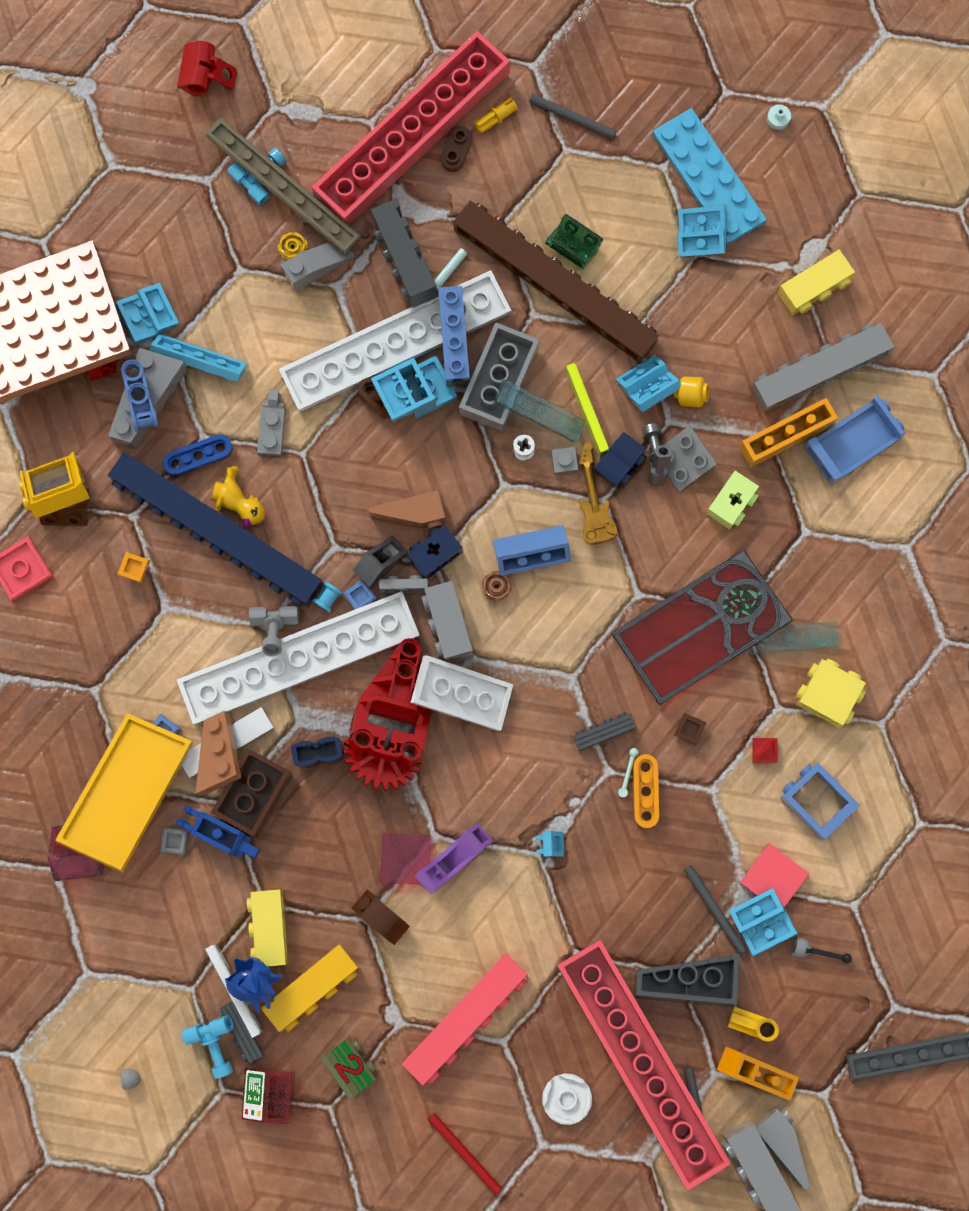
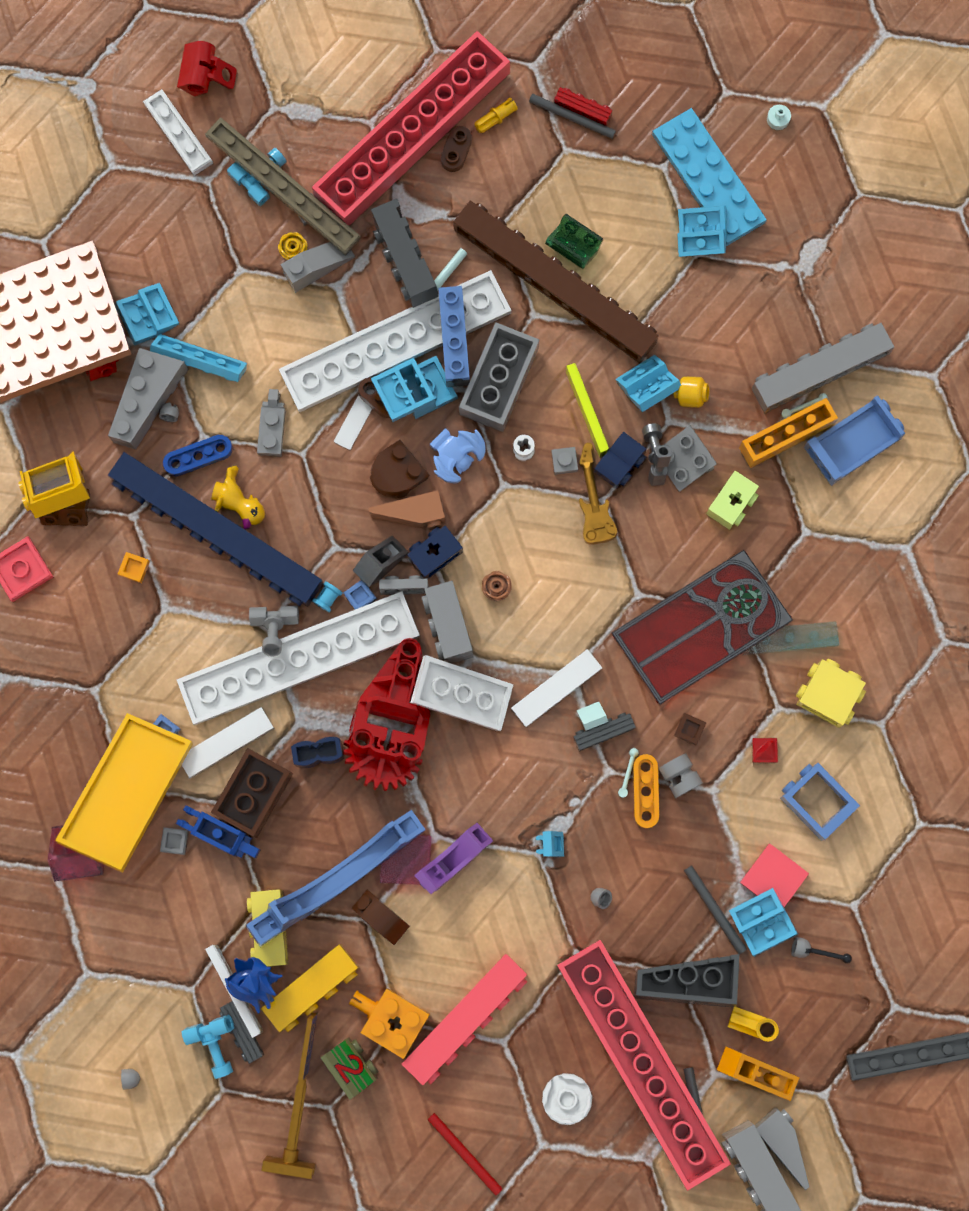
(141, 411): medium blue piece -> none
(169, 413): none -> light grey hinge
(178, 132): none -> white tile
(218, 755): nougat wing -> none
(268, 1095): clear red slope -> none
(288, 1164): none -> pearl gold piece
(300, 904): none -> medium blue slope
(353, 422): none -> white sticker
(378, 1025): none -> light orange brick
(397, 471): none -> reddish brown slope
(454, 453): none -> light blue animal
(532, 550): medium blue brick -> none
(539, 411): clear light blue tile -> none
(556, 688): none -> white tile
(583, 106): none -> red piece
(592, 716): none -> light aqua tile
(601, 898): none -> light grey hinge
(680, 775): none -> light grey wheel
(787, 413): none -> light aqua hinge
(816, 283): light yellow brick -> none

